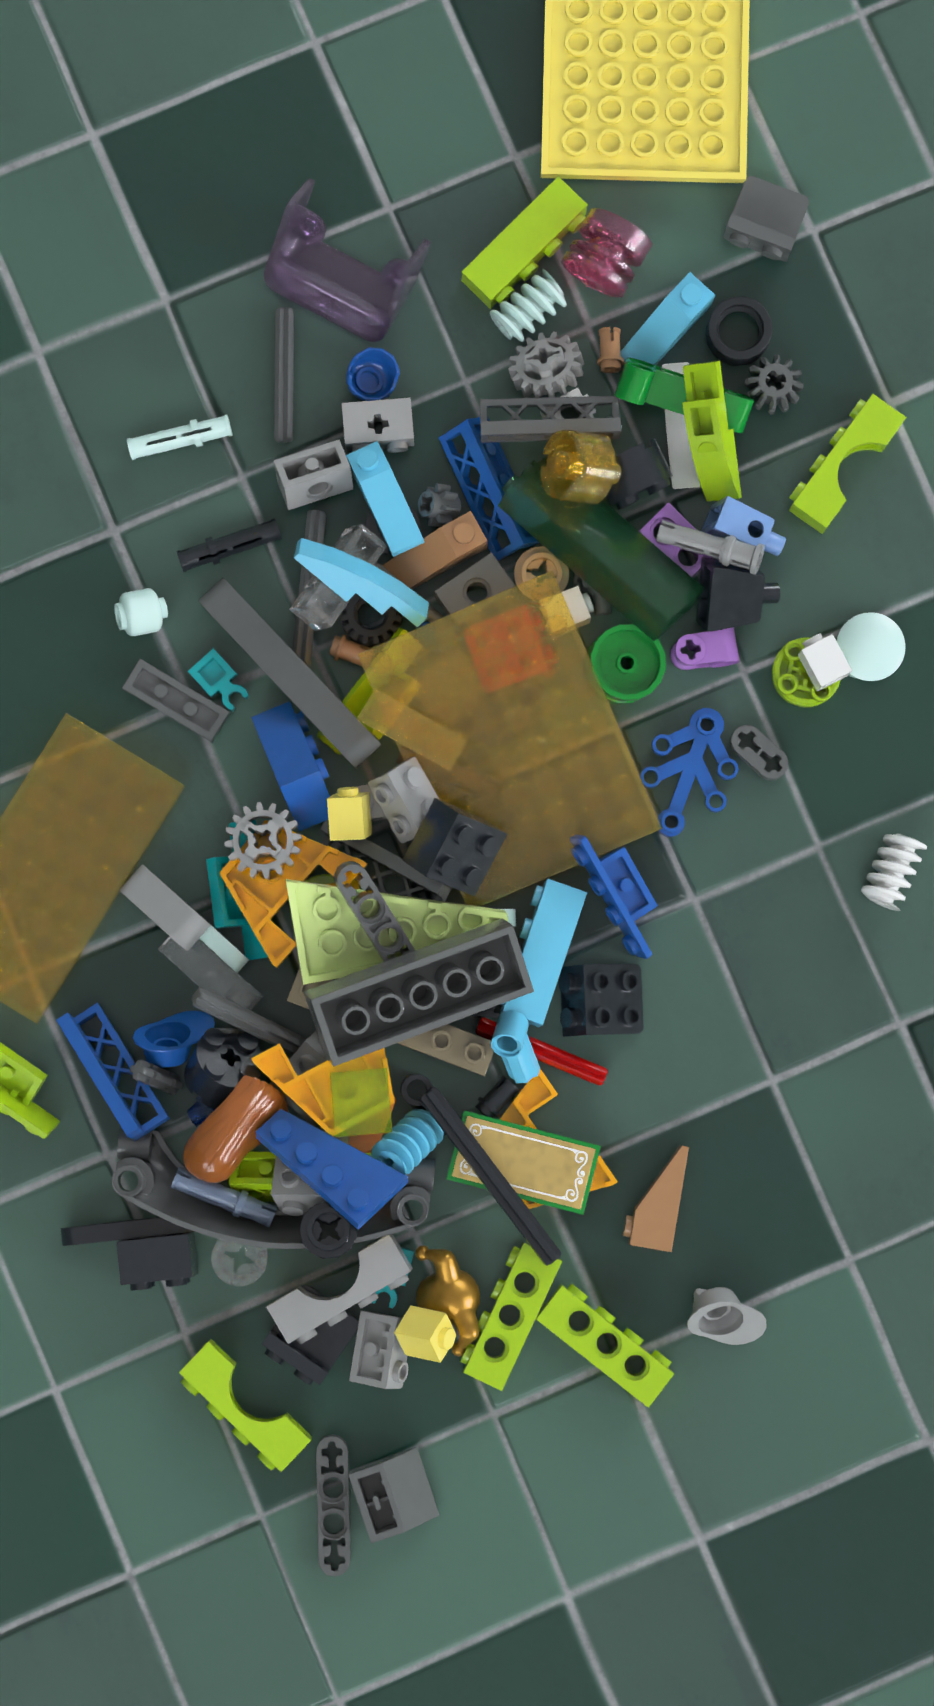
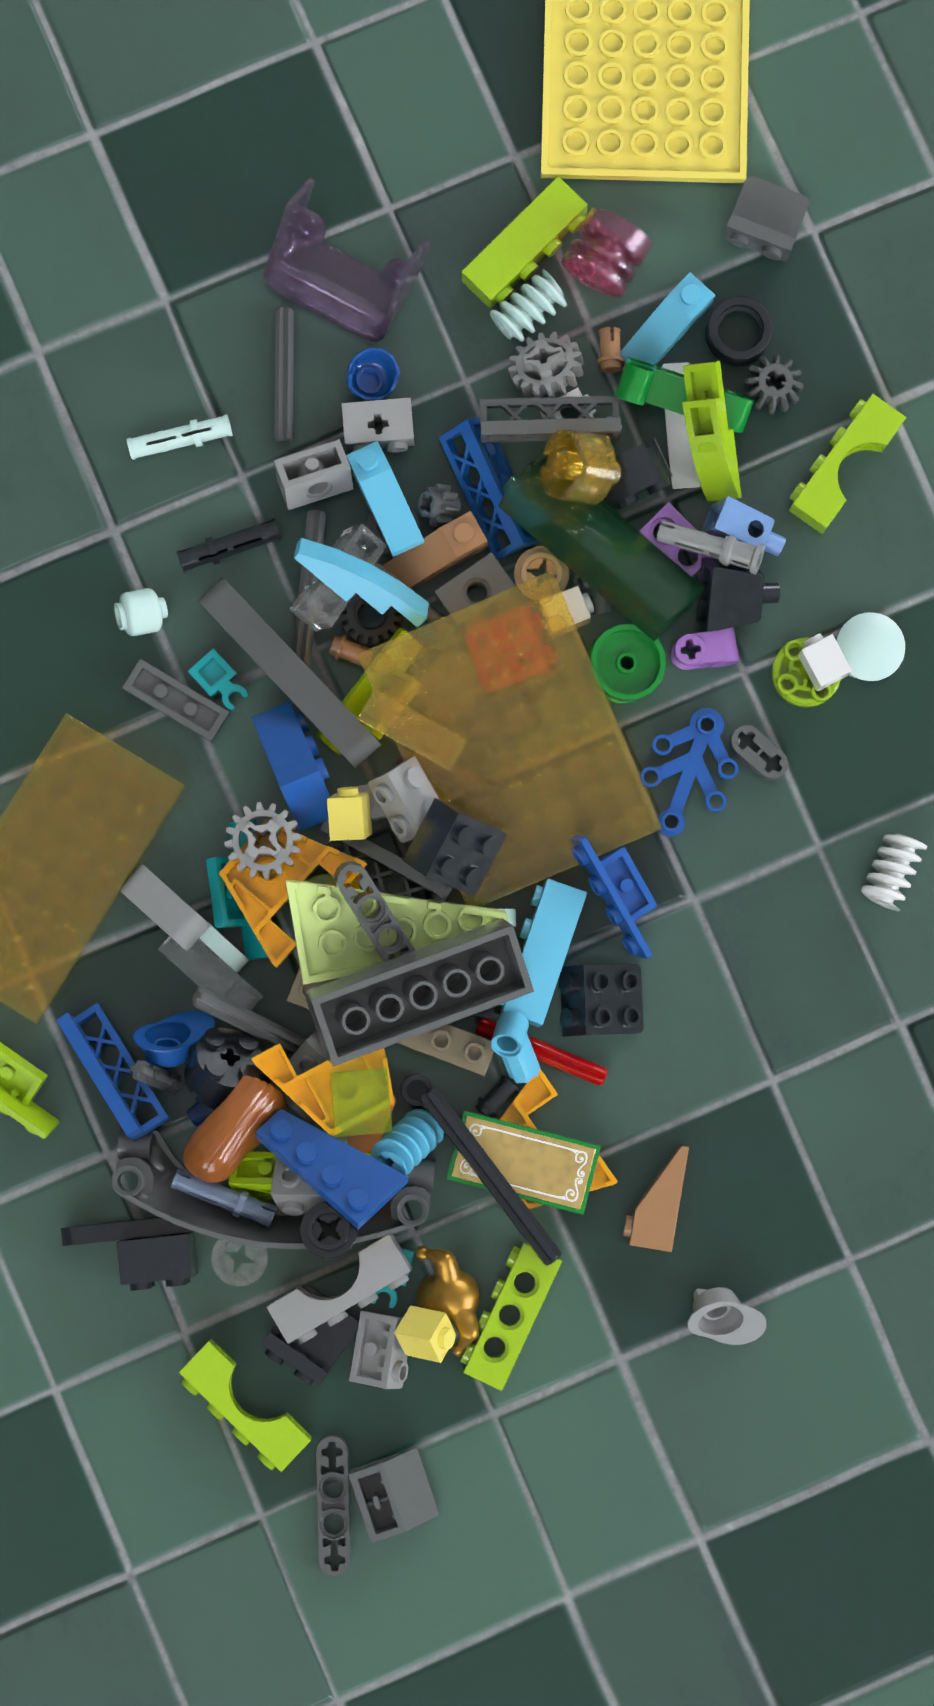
(643, 1385): lime brick -> none

